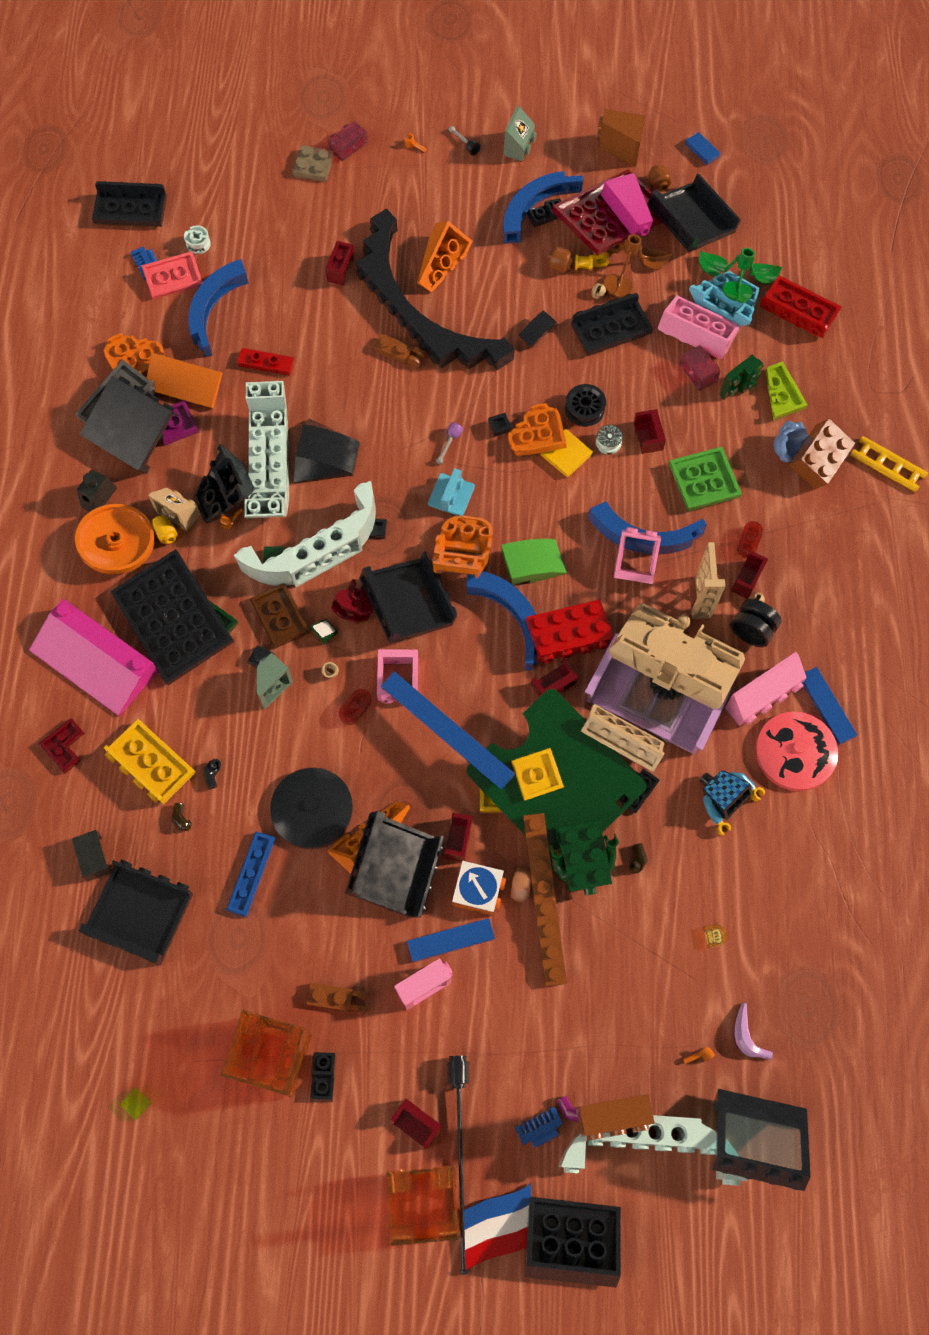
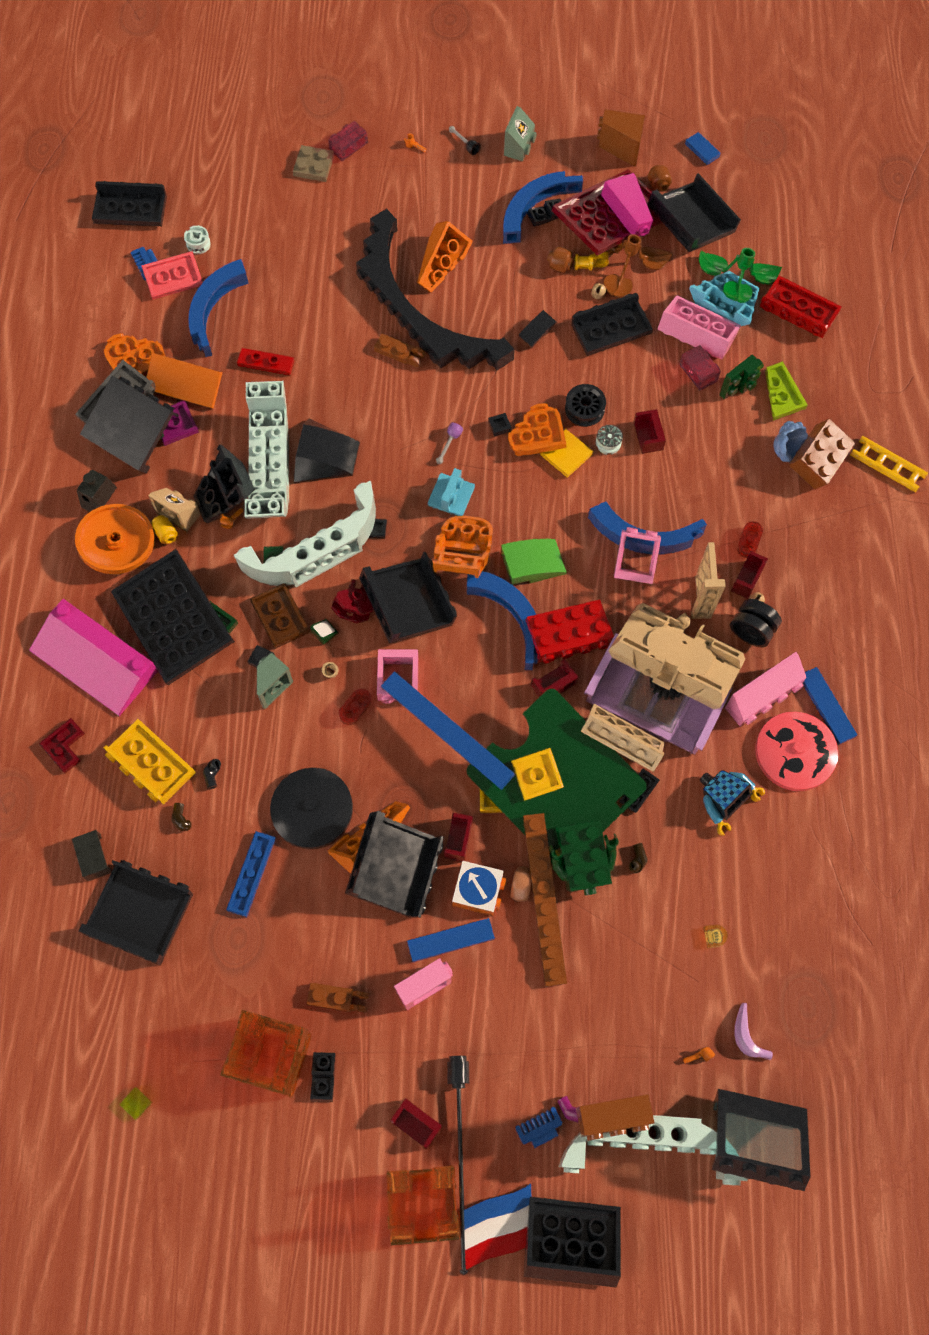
(338, 262): dark red panel -> none
(705, 479): bright green plate -> none

